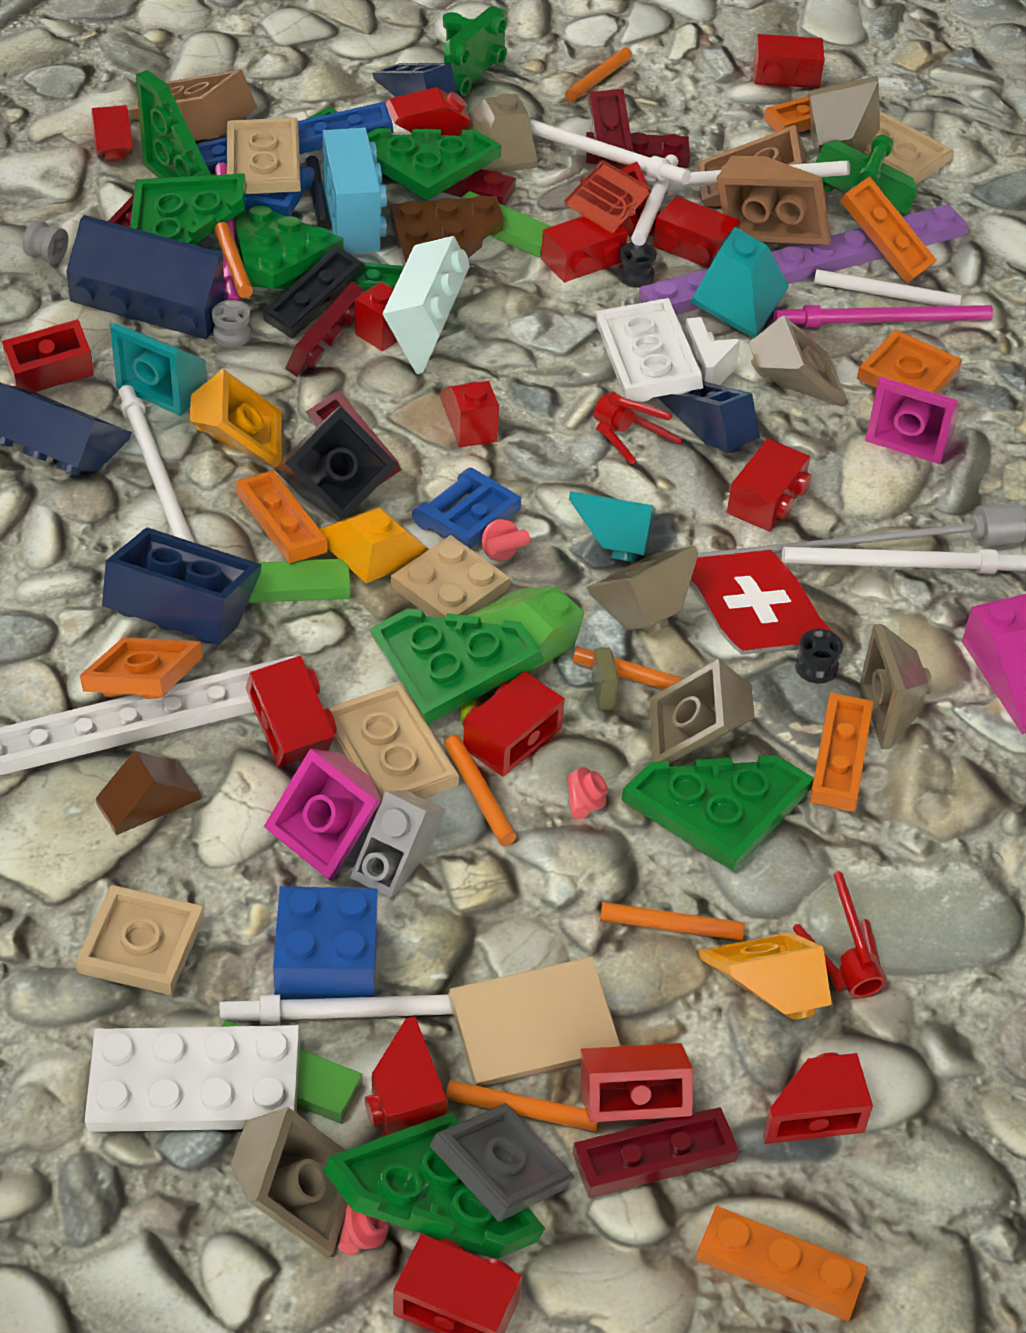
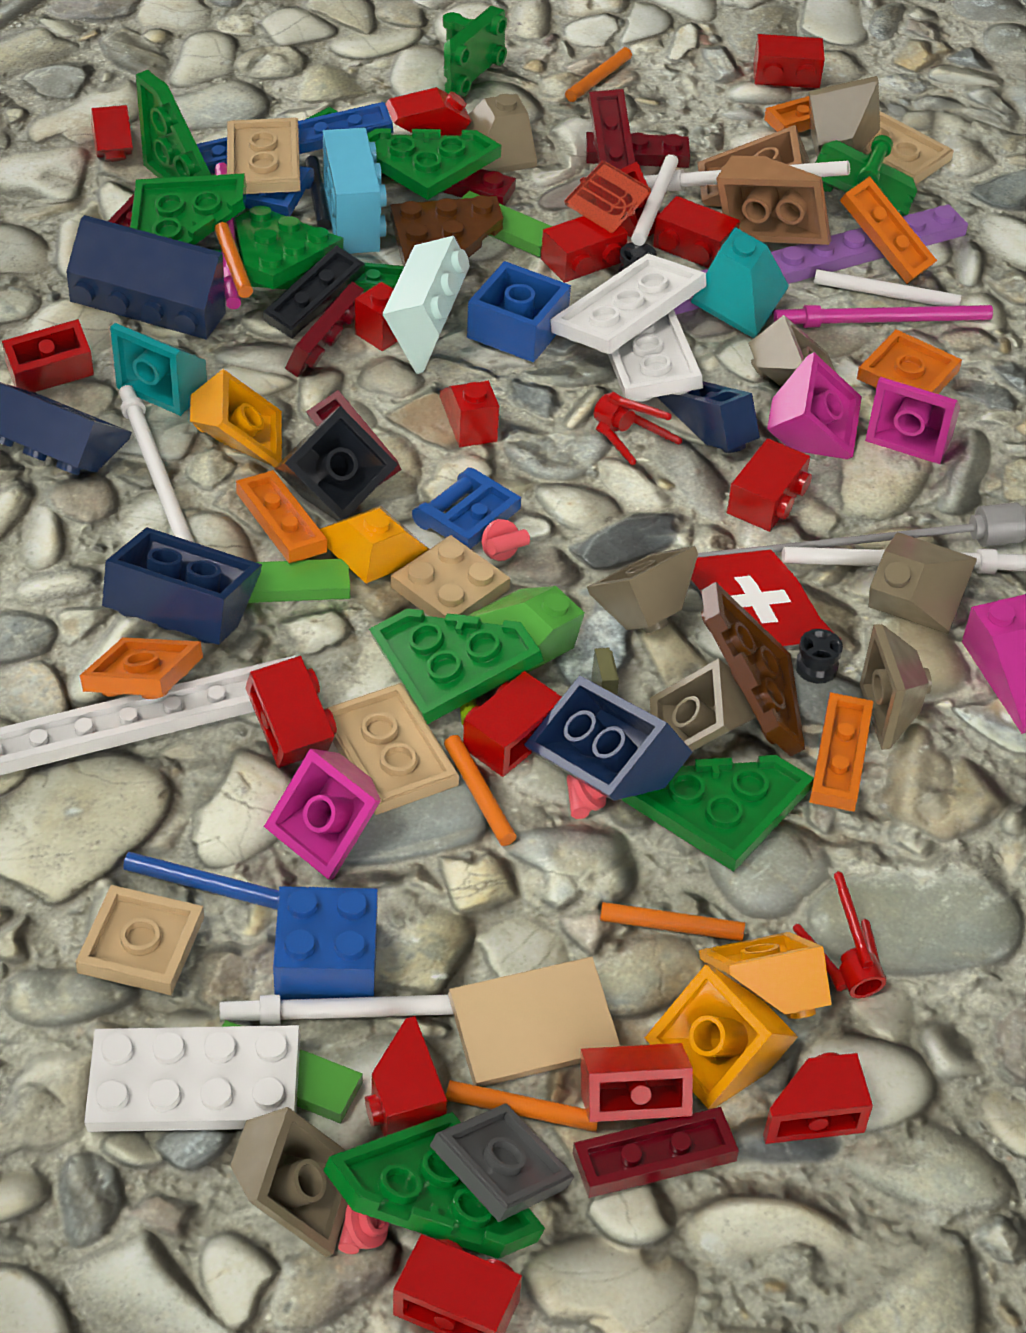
(45, 242): light grey wheel -> none
(144, 791): reddish brown slope -> none
(201, 880): none -> blue bar
(210, 102): medium nougat slope -> none
(231, 323): light grey wheel -> none
(397, 841): light grey slope -> none
(416, 77): dark blue slope -> none
(516, 310): none -> blue brick
(608, 742): none -> dark blue slope
(616, 523): teal slope -> none
(628, 303): none -> white plate
(630, 670): orange bar -> none
(654, 167): white bar -> none
(713, 357): white slope -> none
(725, 1033): none -> light orange slope
(758, 667): none -> reddish brown plate
(782, 1263): orange plate -> none
(816, 411): none -> dark pink slope
(921, 582): none -> dark tan slope

